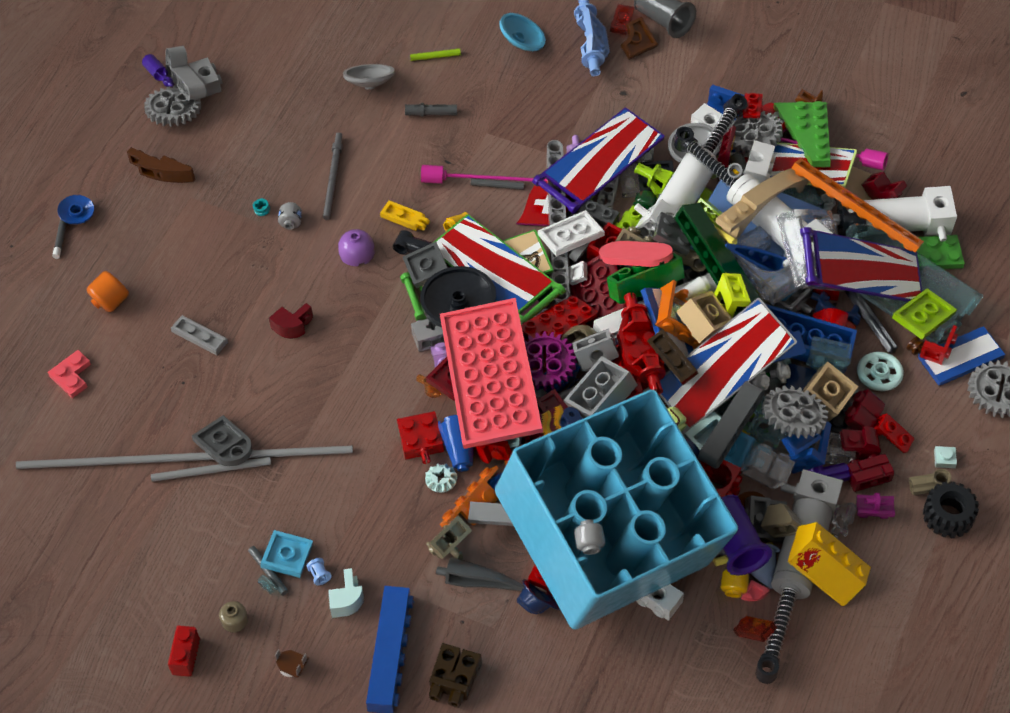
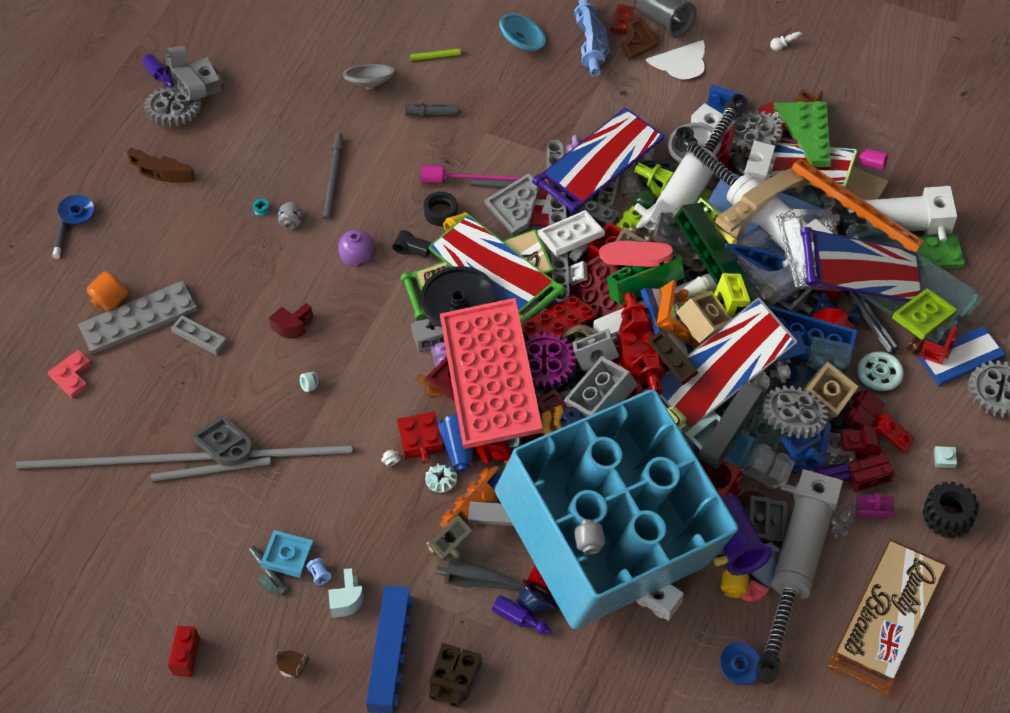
(137, 317): none -> light grey plate
(233, 616): dark tan head -> none
(307, 381): none -> light aqua tile
(391, 457): none -> white plate
(404, 216): yellow hinge -> none
(424, 263): dark grey plate -> none
(439, 198): none -> black tyre
(514, 204): none -> light grey plate
(518, 615): none -> dark purple wheel
(681, 62): none -> white sticker
(736, 172): light grey hinge -> none
(745, 657): none -> blue dish
(754, 105): red bracket -> none
(755, 628): clear red plate -> none
(778, 43): none -> white bar
(780, 521): dark tan slope -> none
(828, 563): yellow slope -> none
(880, 187): dark red brick -> none
(888, 615): none -> flag
(924, 483): dark tan piece -> none

